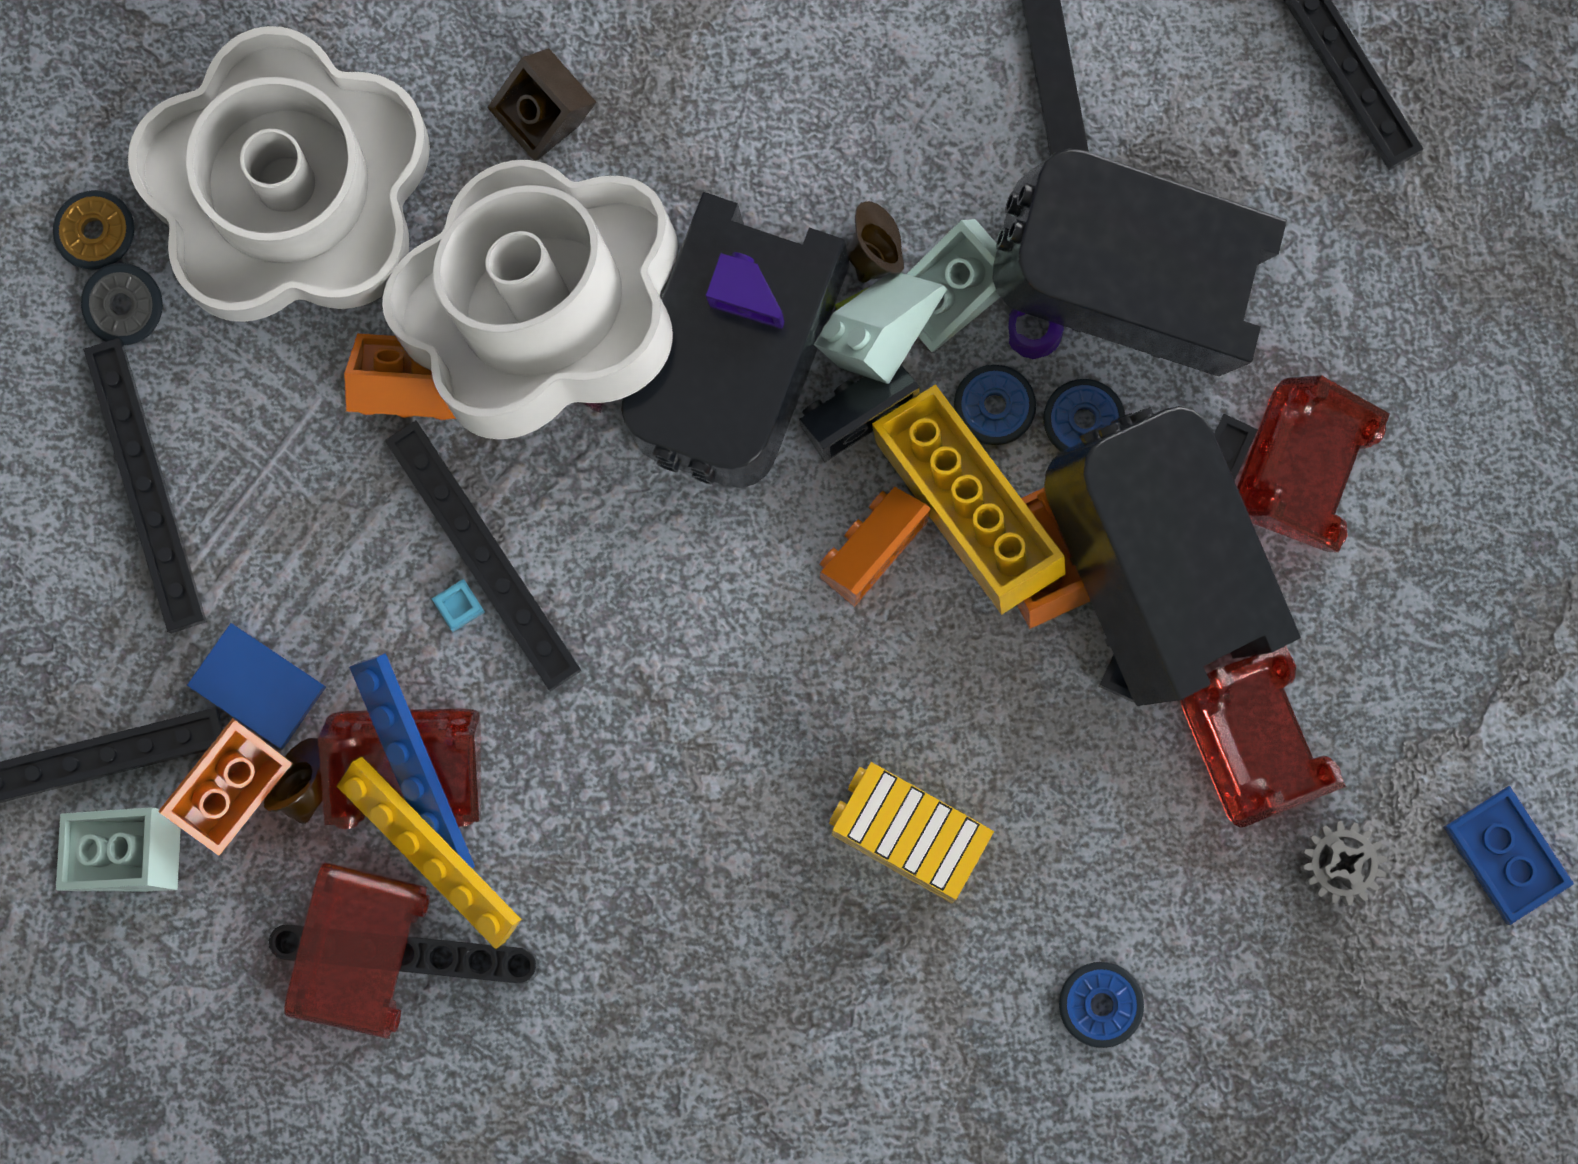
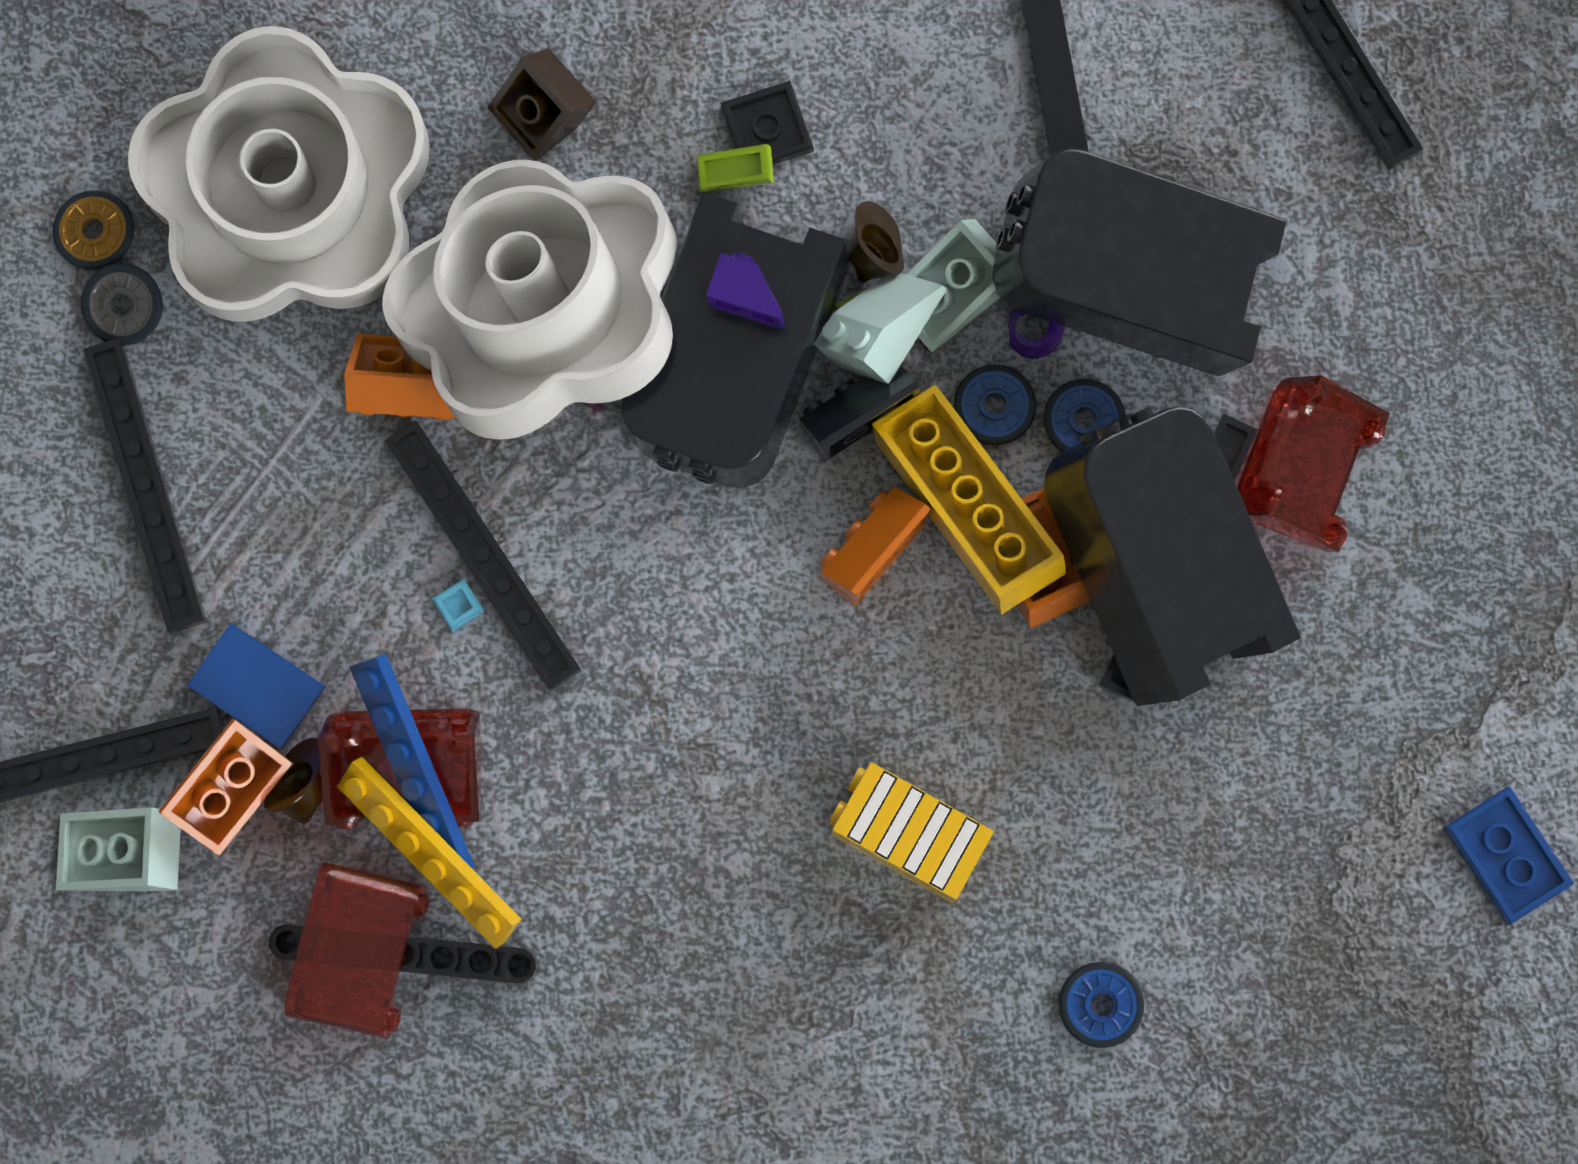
(735, 168): none -> lime tile
(771, 119): none -> black tile
(1256, 741): clear red windscreen -> none
(1334, 848): light grey gear -> none

